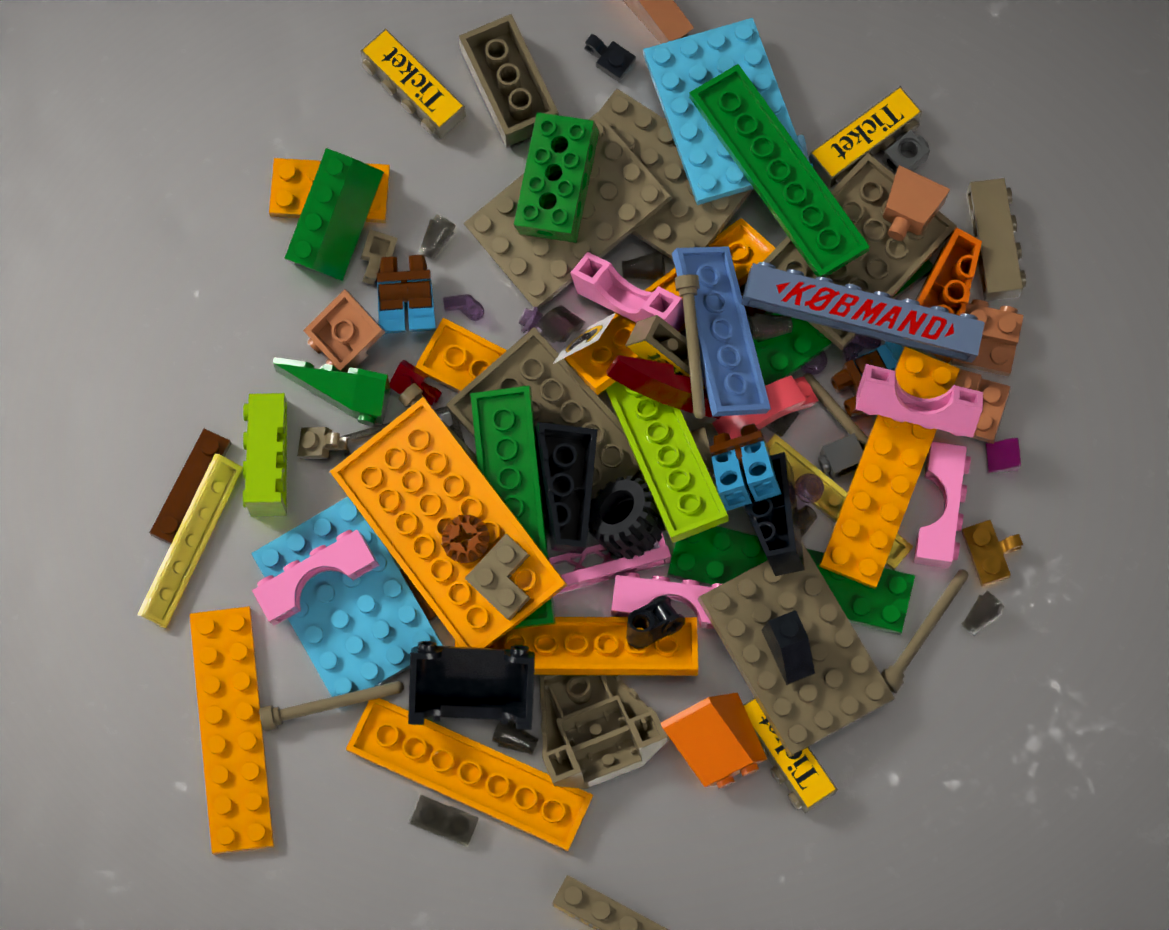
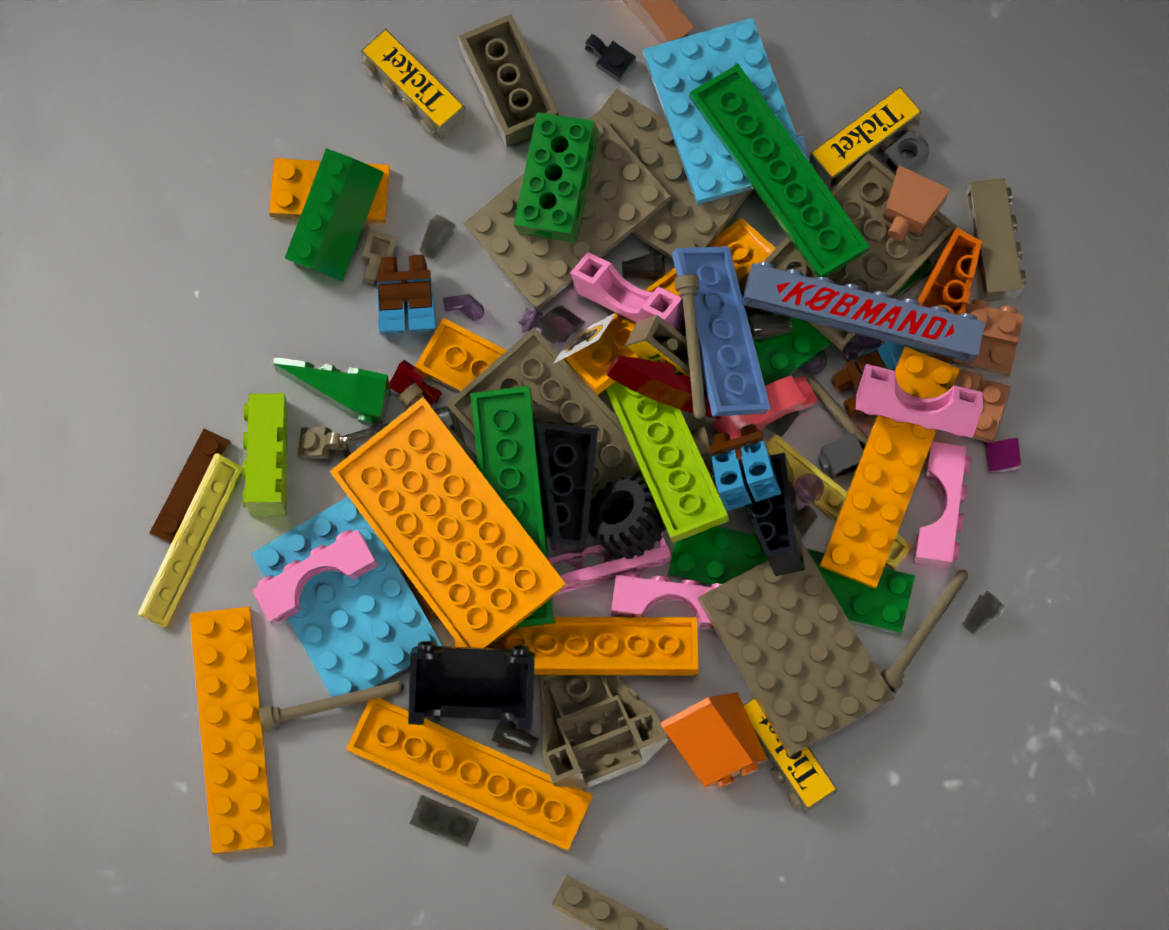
(344, 332): nougat plate -> none
(476, 546): dark orange gear -> none
(493, 576): dark tan plate -> none
(657, 621): black piece -> none
(789, 647): black slope -> none
(988, 552): pearl gold plate -> none

